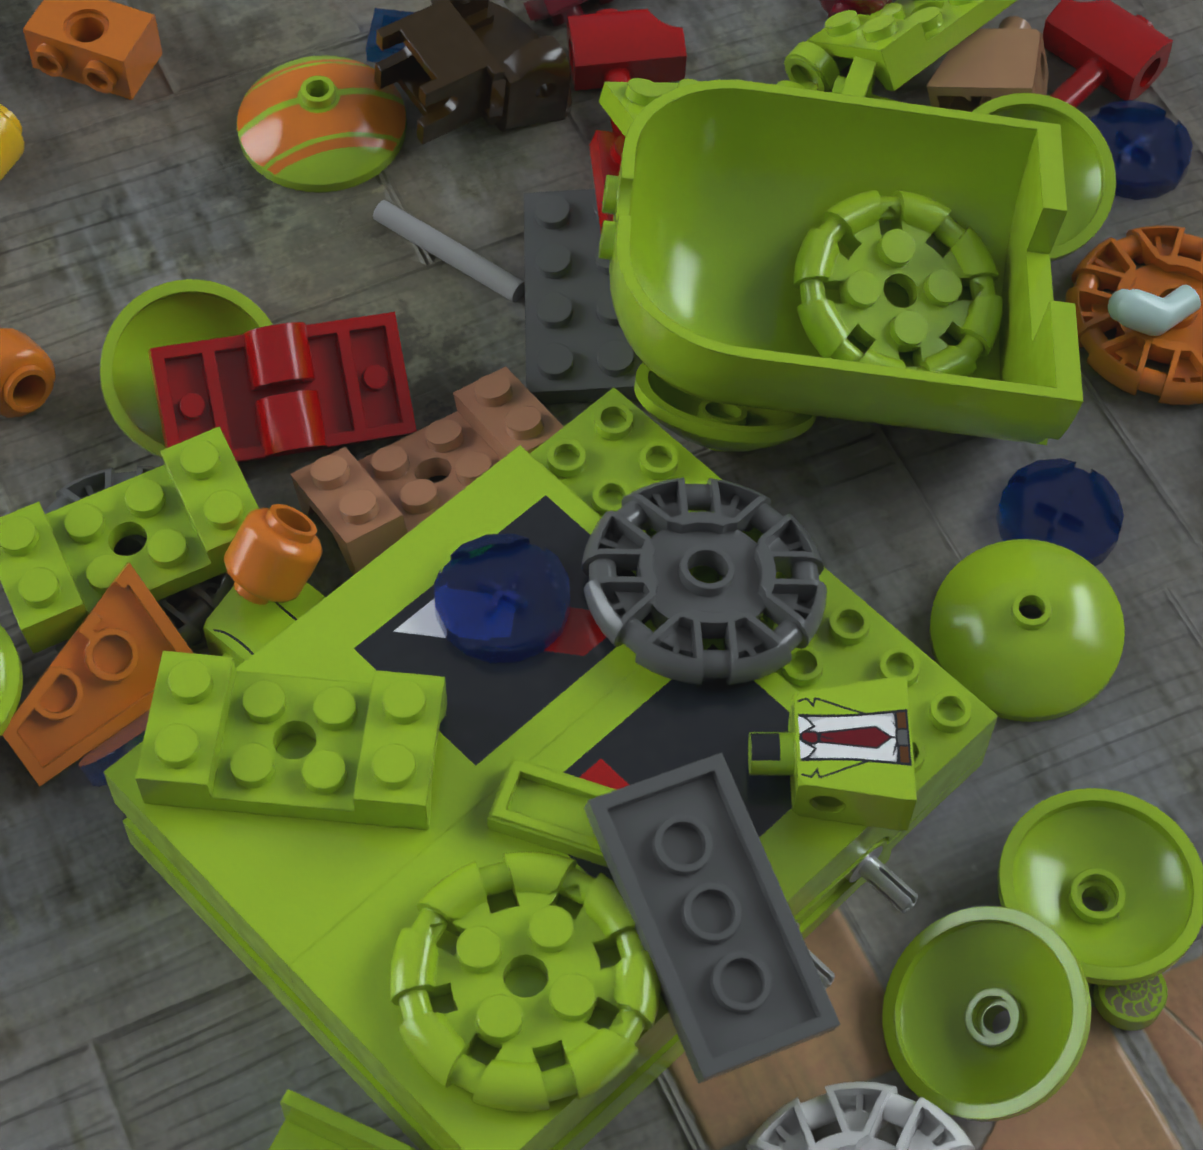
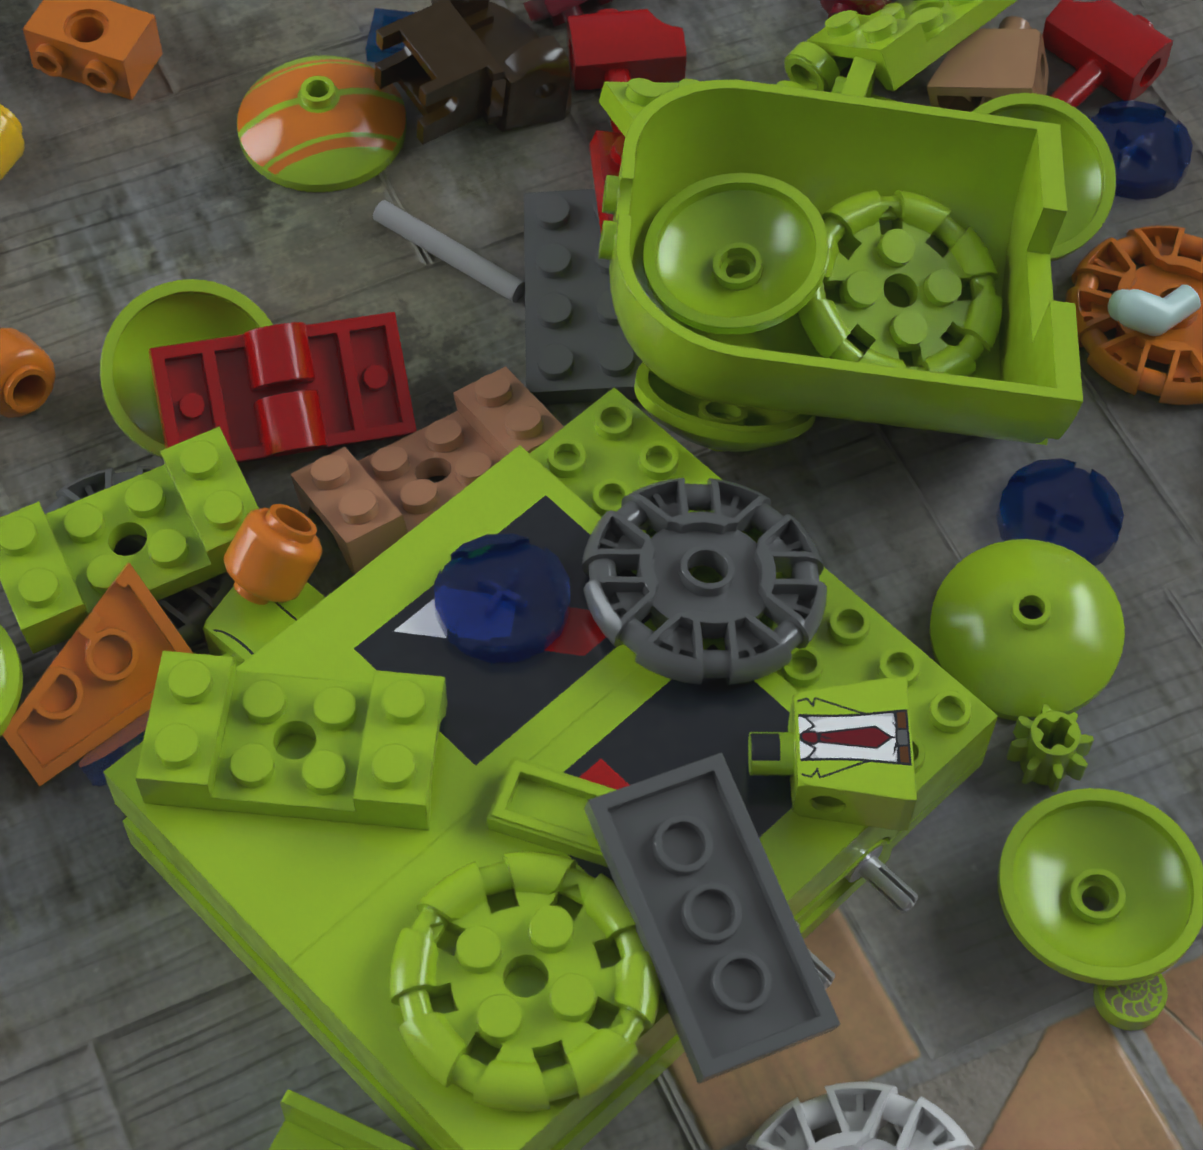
(732, 228): none -> lime dish
(945, 1004): lime dish -> none
(1055, 731): none -> lime gear

